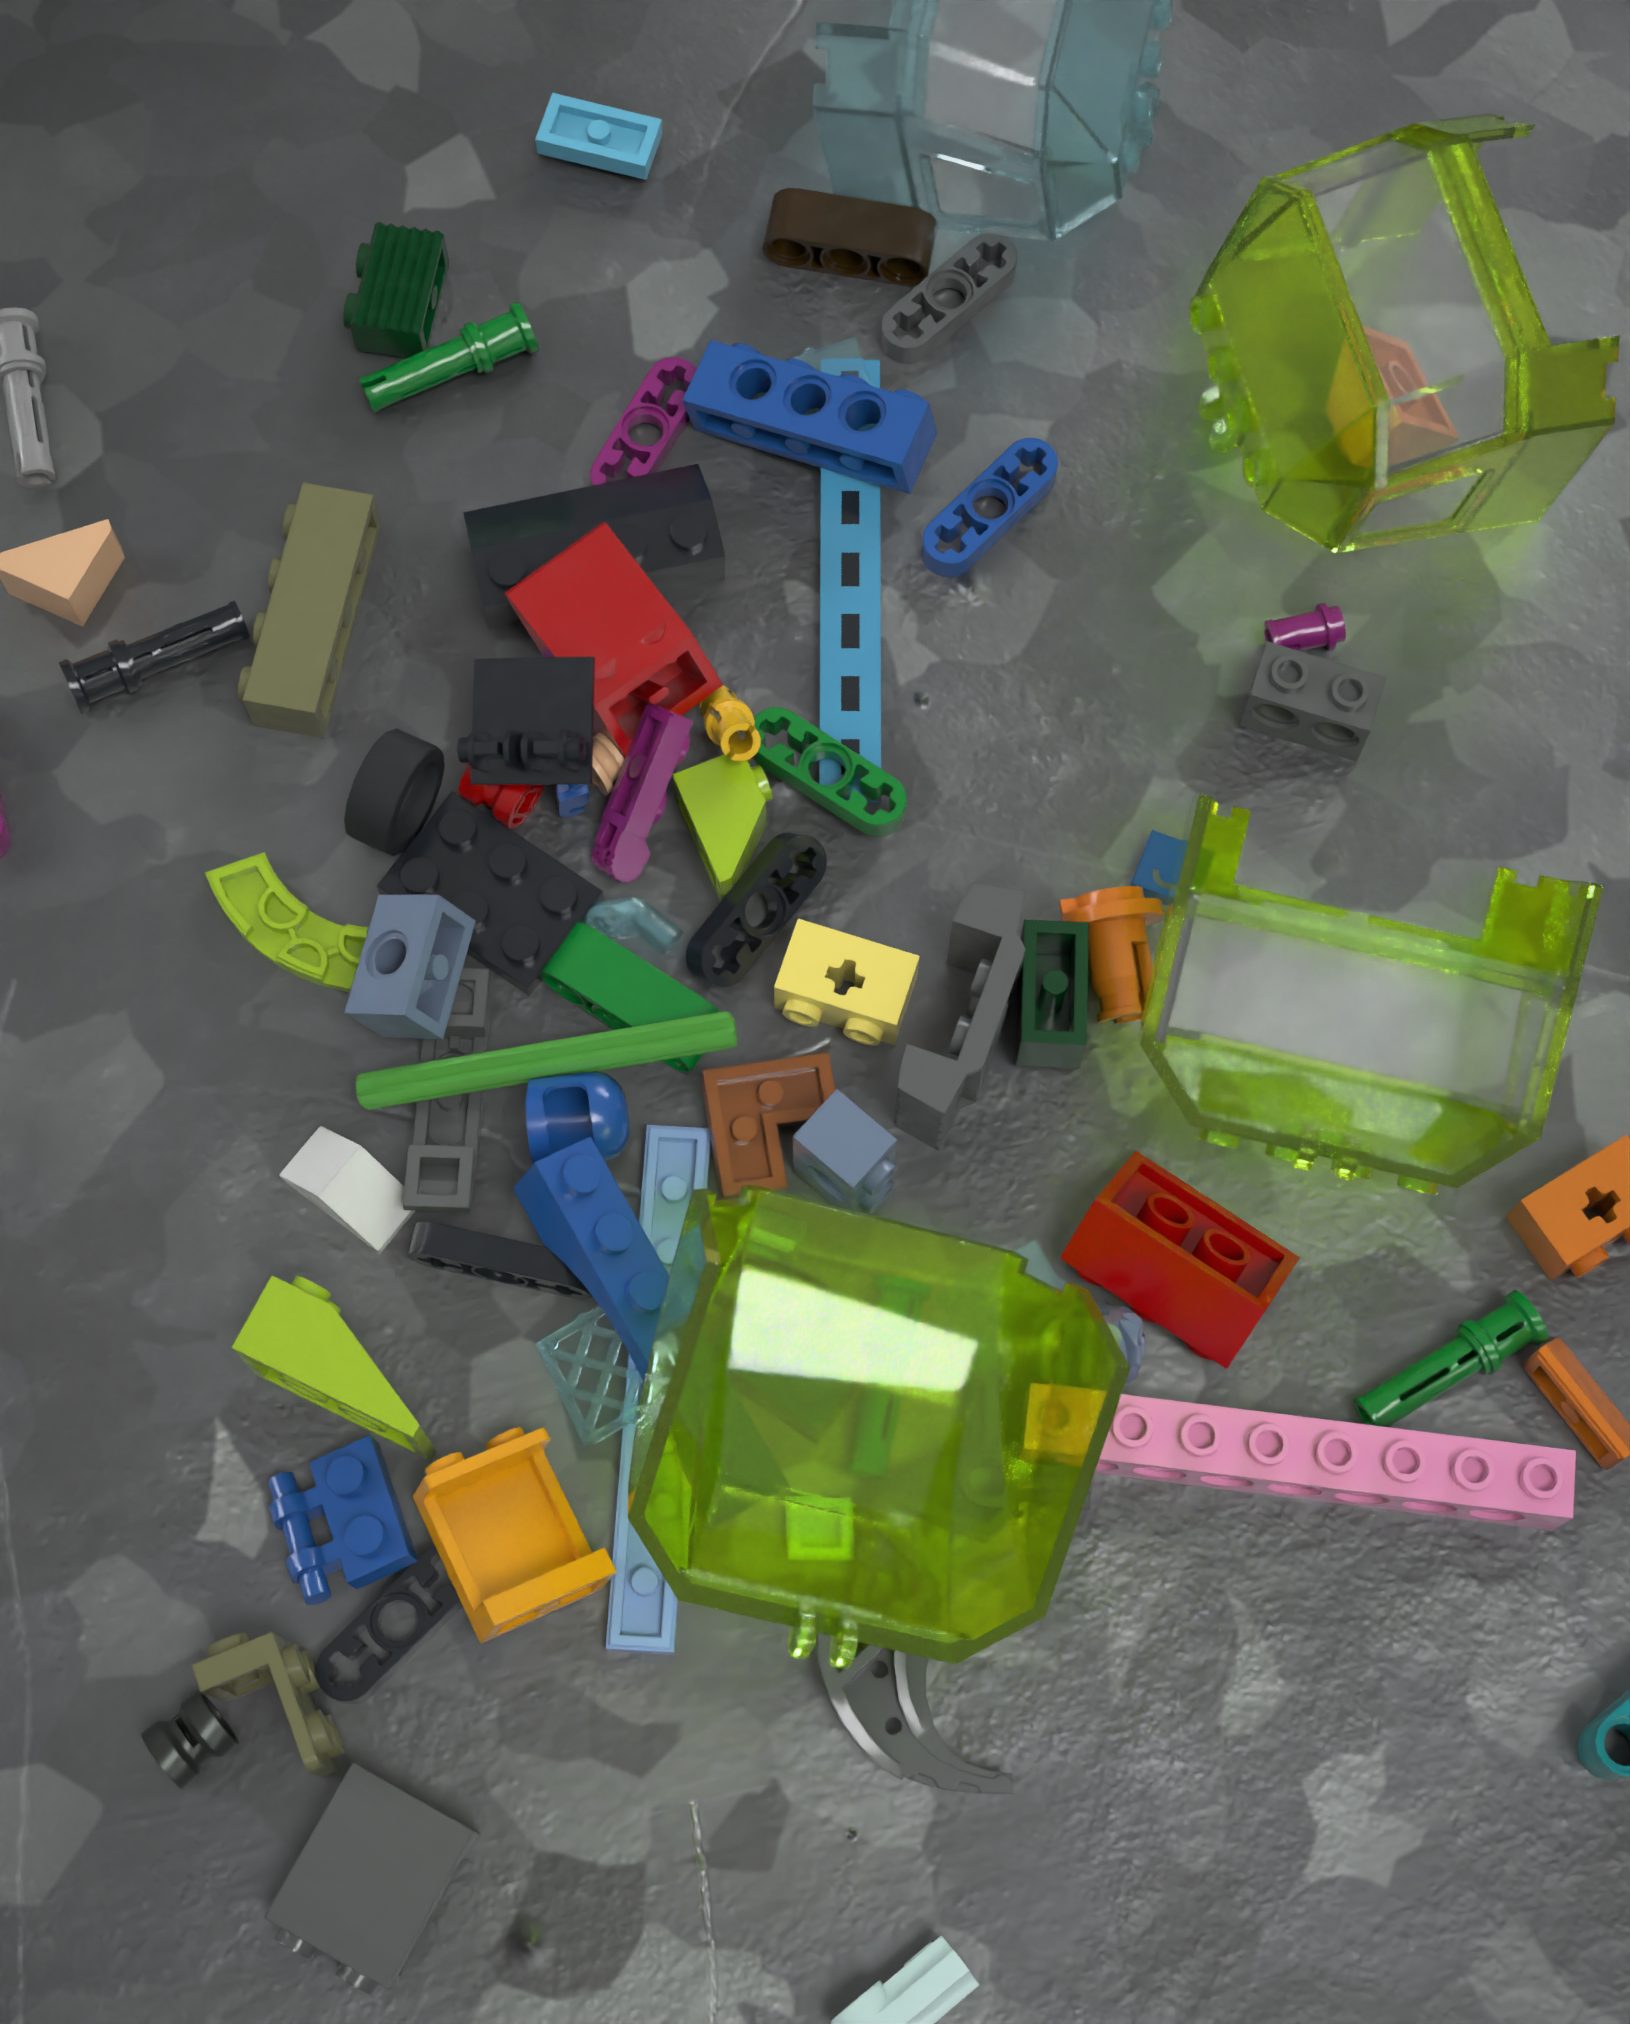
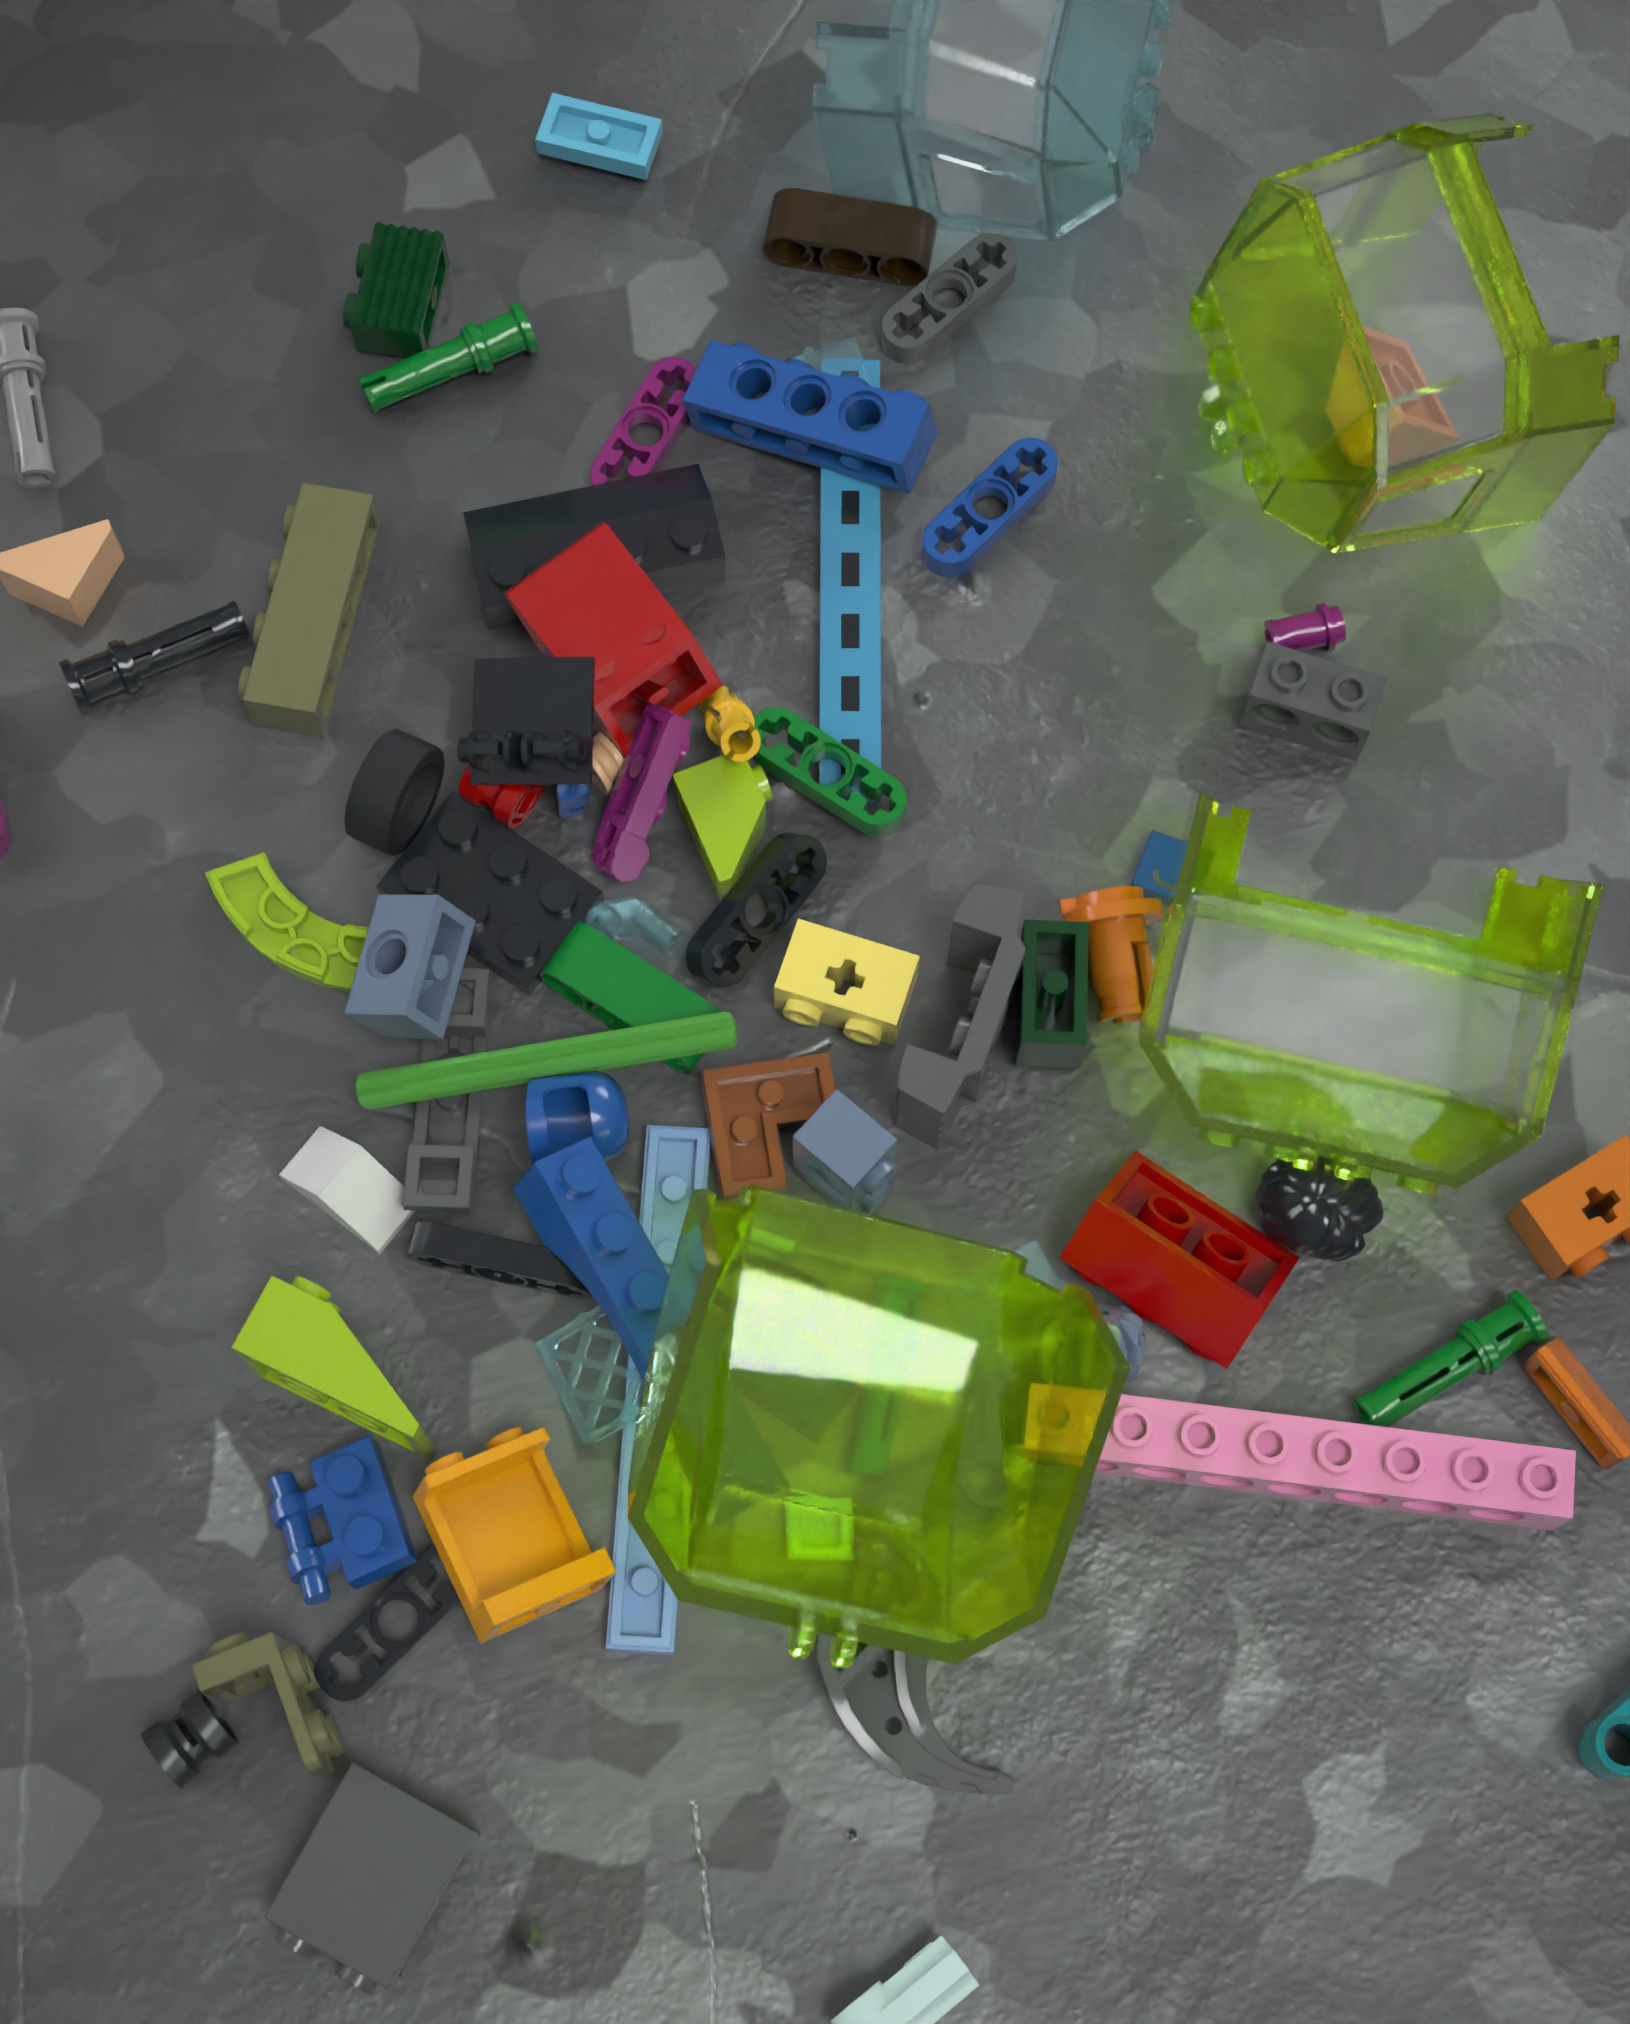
(1317, 1210): none -> black hair

